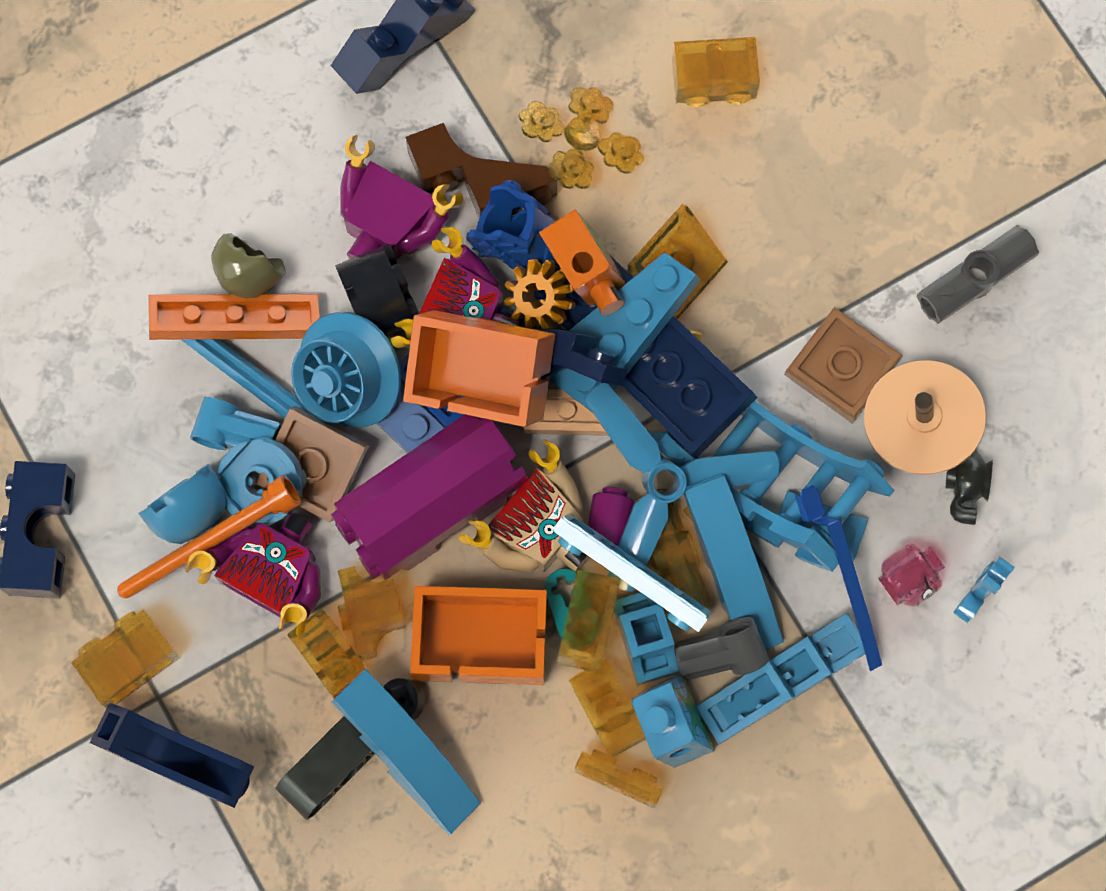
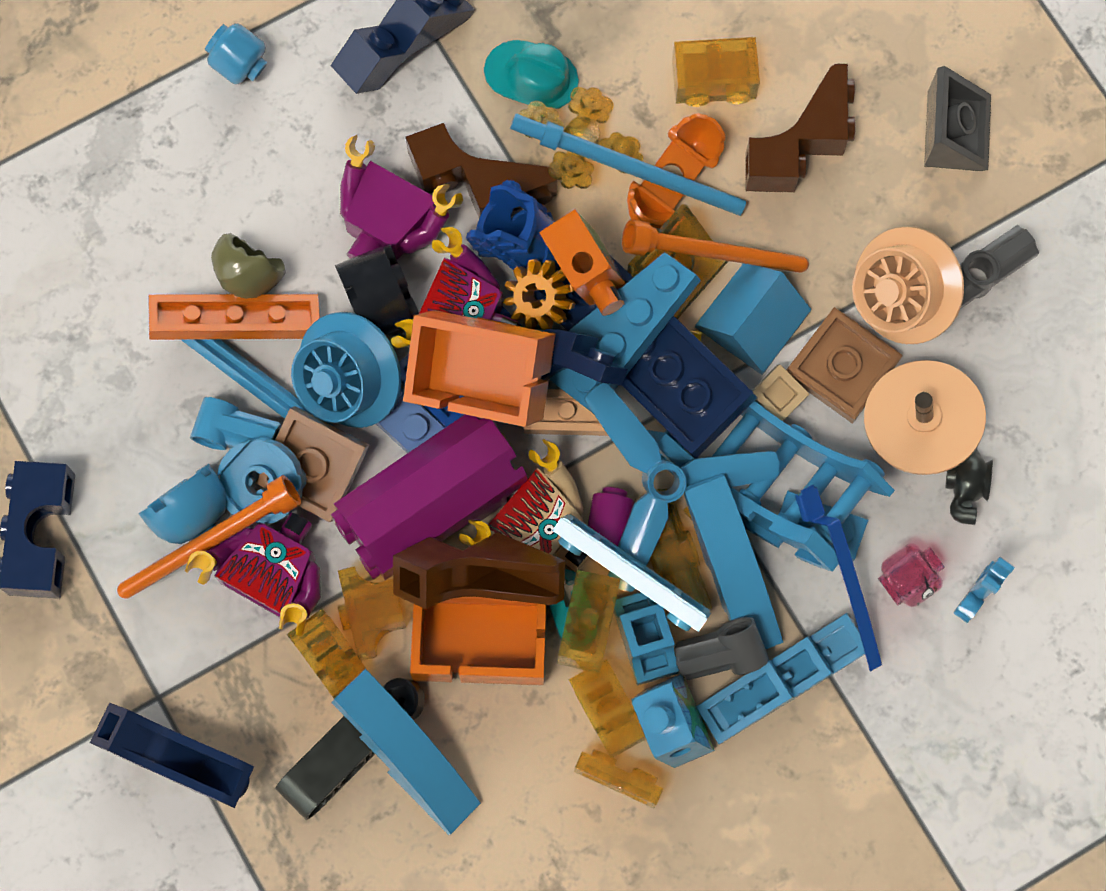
(124, 658): clear yellow brick -> none
(236, 53): none -> dark azure head
(489, 569): none -> reddish brown arch
(531, 73): none -> teal piece
(553, 136): none -> dark azure bar
(642, 238): none -> orange piece
(694, 144): none -> orange piece
(755, 315): none -> dark azure slope
(779, 393): none -> tan plate
(822, 129): none -> reddish brown arch
(908, 285): none -> light nougat piece
(957, 123): none -> dark grey slope

